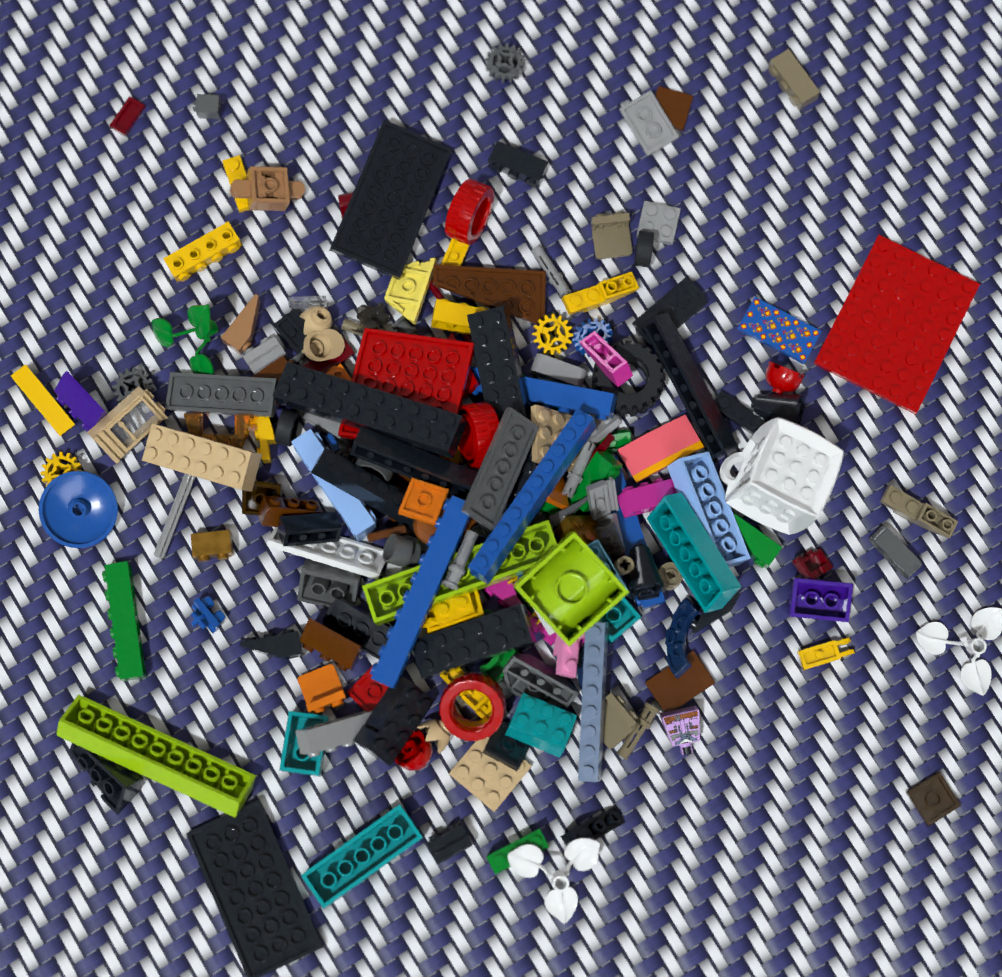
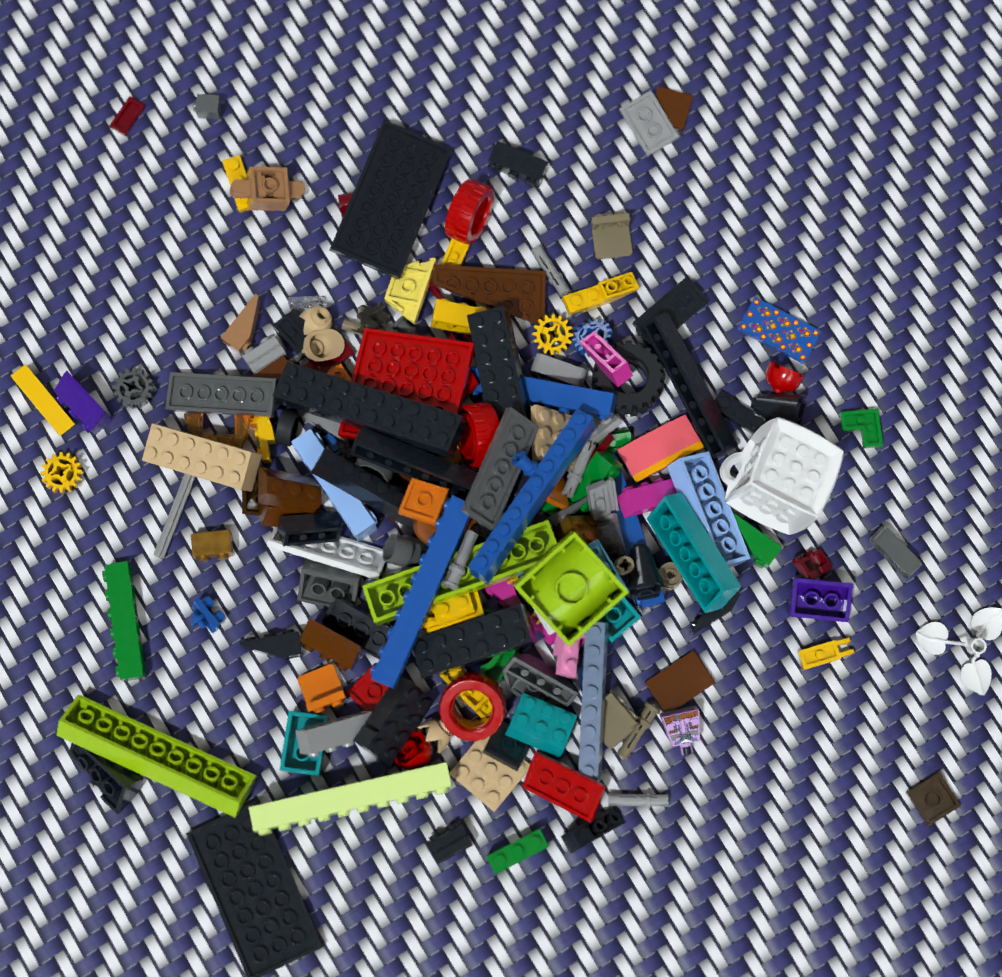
(78, 509): blue dish -> none
(127, 423): tan door -> none
(203, 252): yellow brick -> none
(204, 328): green plant -> none
(288, 490): none -> reddish brown slope
(350, 797): none -> yellowish green brick
(362, 856): teal brick -> none
(384, 534): reddish brown tile -> none
(506, 55): dark grey gear -> none
(524, 463): none -> blue bush
(562, 899): white plant -> none
(564, 786): none -> red tile
(638, 800): none -> light grey pin
(644, 248): black tyre -> none
(660, 220): light grey plate -> none
(676, 638): dark blue tile -> none
(793, 79): dark tan brick -> none
(867, 422): none -> green plate
(896, 324): red plate -> none
(918, 513): dark tan slope -> none

